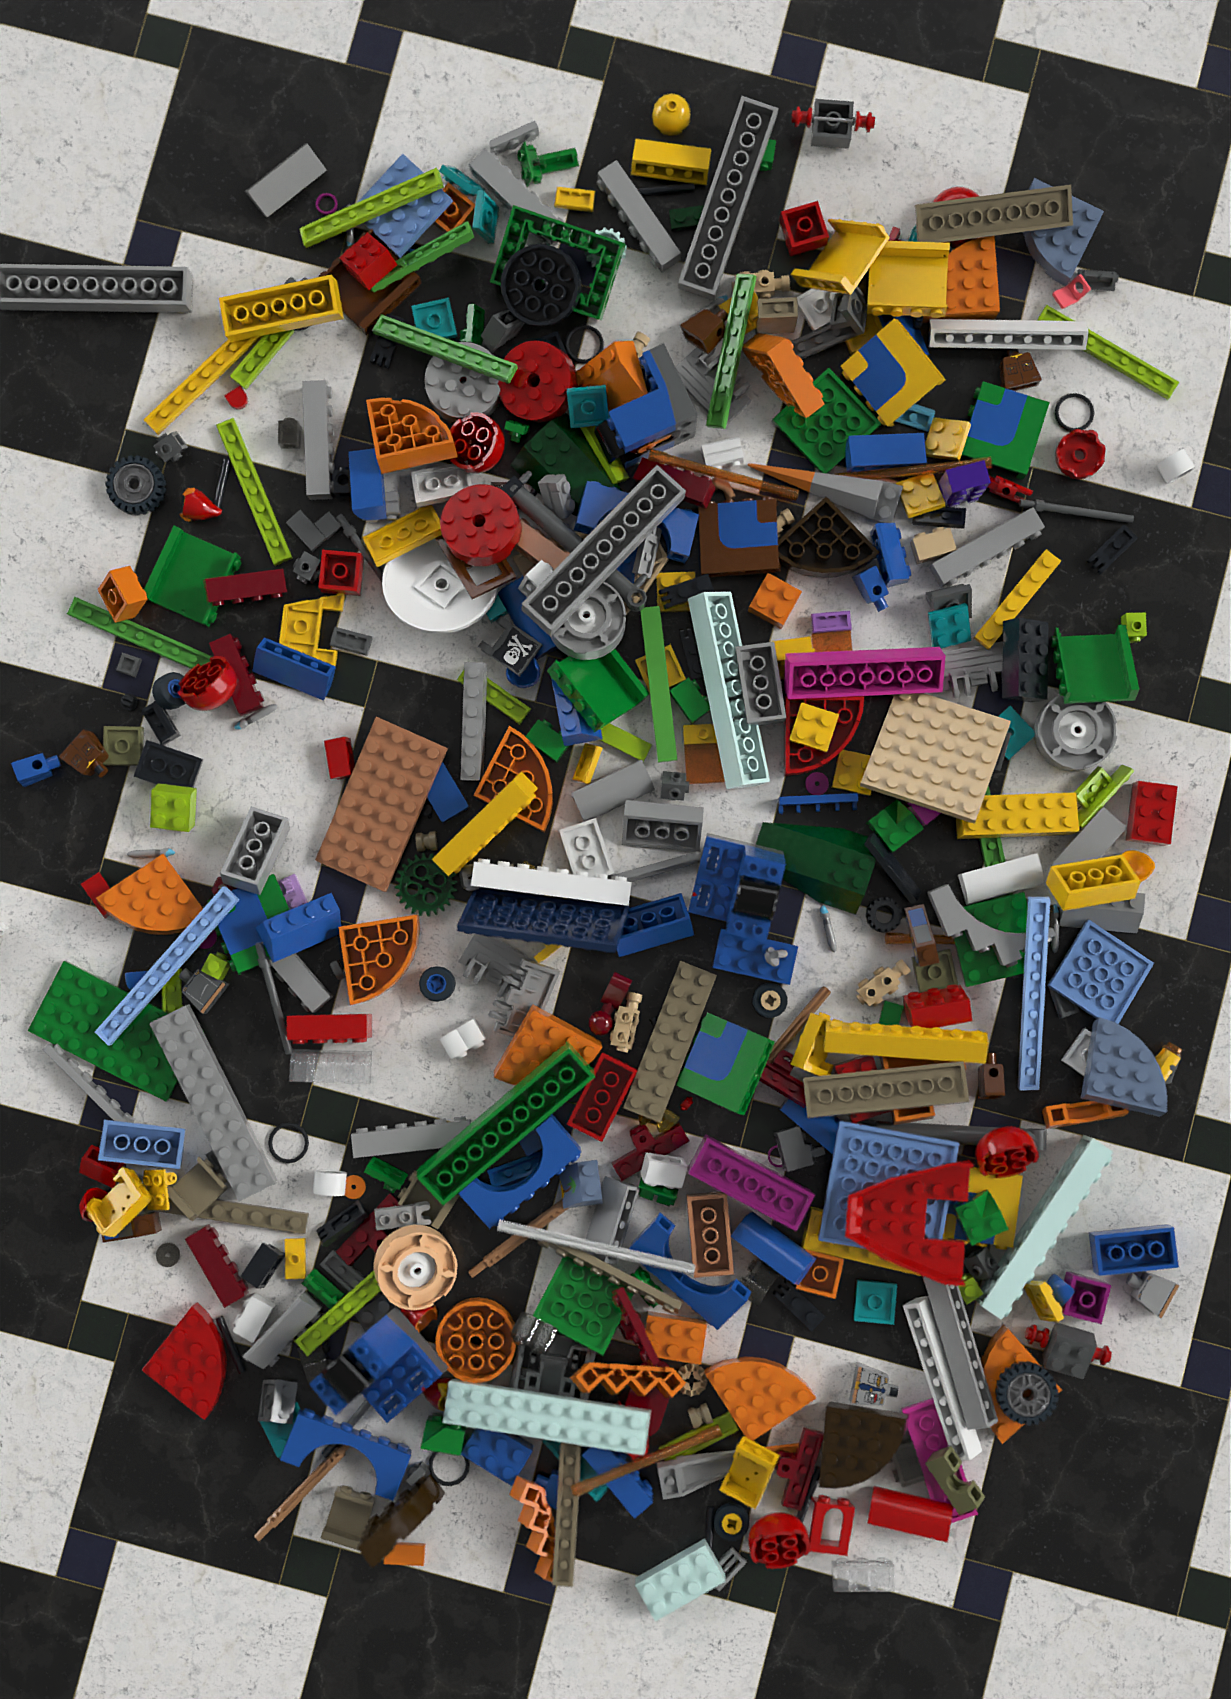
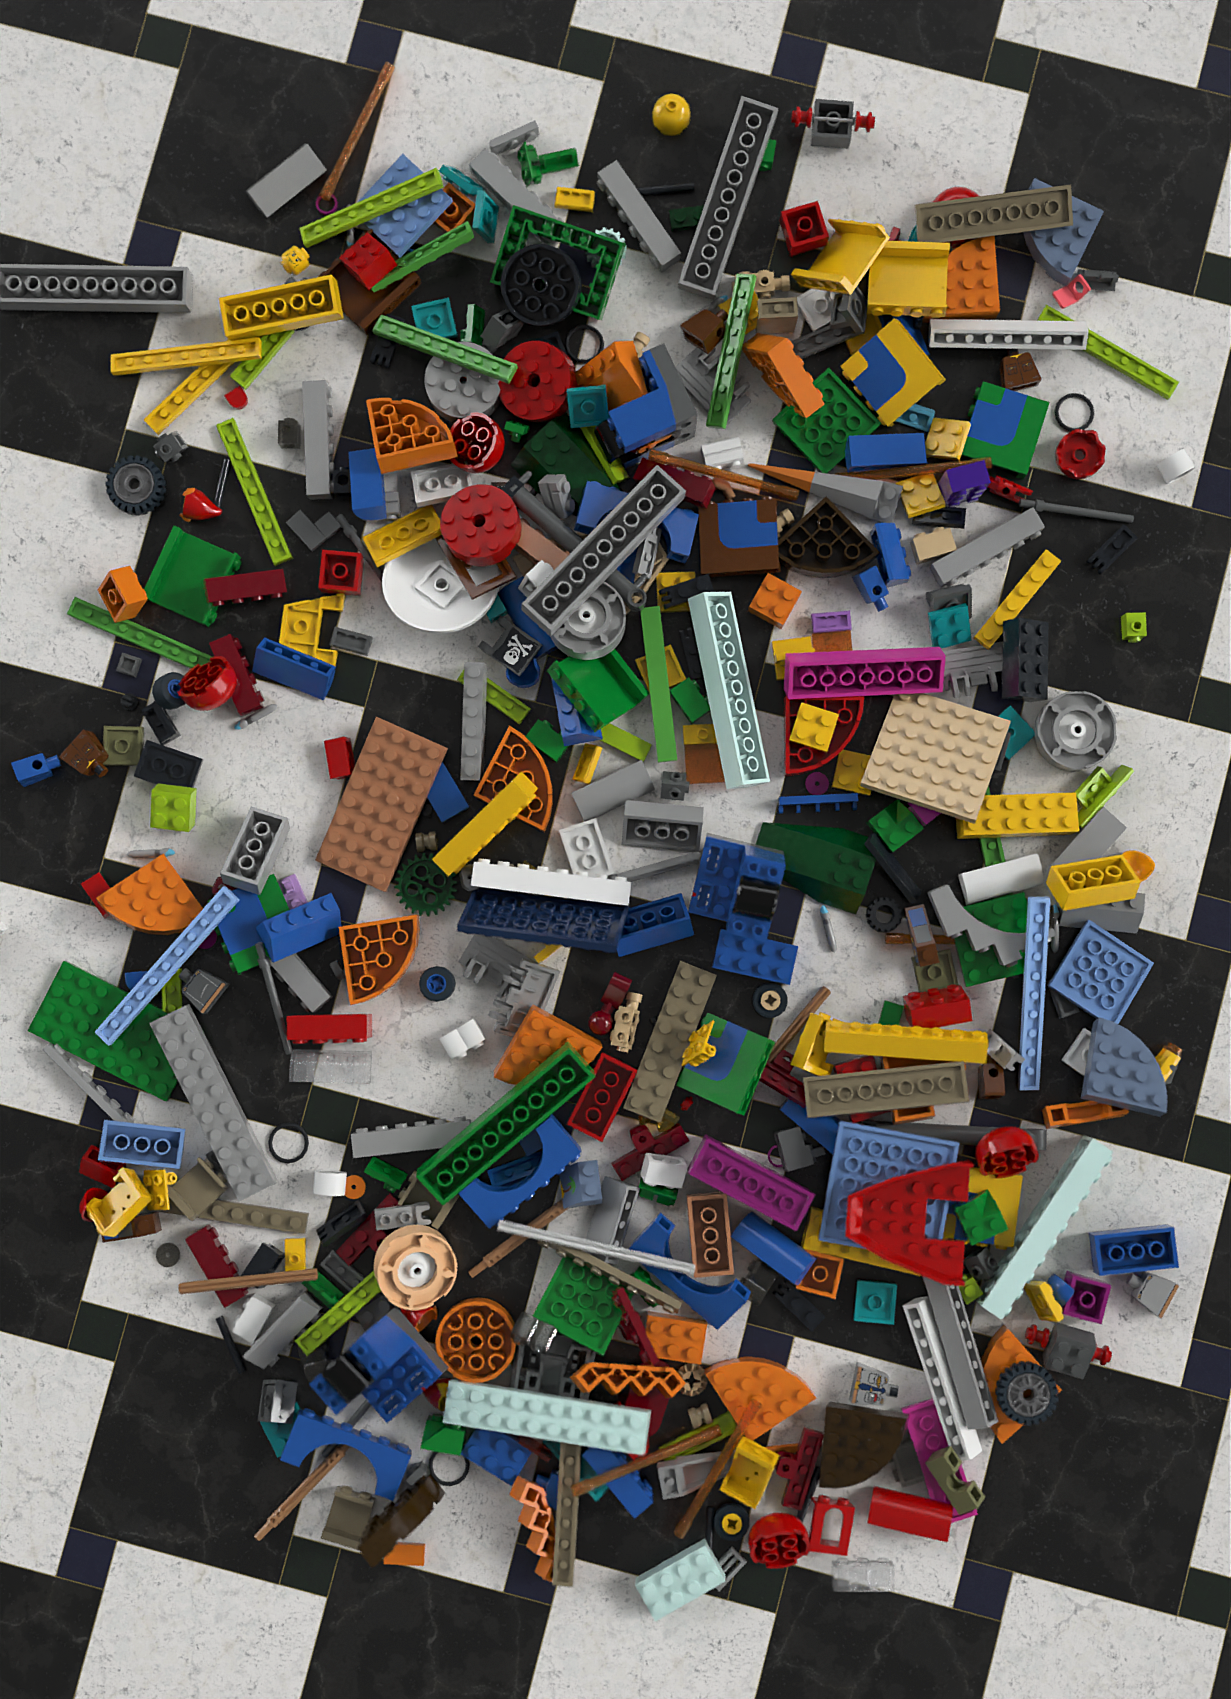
(186, 356): none -> yellow plate
(192, 1362): red brick -> none
(216, 965): lime brick -> none
(248, 1281): none -> medium nougat axle
(295, 260): none -> yellow head
(307, 568): dark grey brick -> none
(331, 182): none -> clear orange piece
(535, 1447): none -> clear red piece
(670, 161): yellow brick -> none
(698, 1048): none -> yellow hinge
(747, 1417): none -> clear orange piece
(760, 684): light grey slope -> none
(772, 956): light grey plate -> none
(877, 983): tan brick -> none
(1002, 1051): none -> light grey hinge
(1095, 667): green panel -> none
(1151, 813): red brick -> none

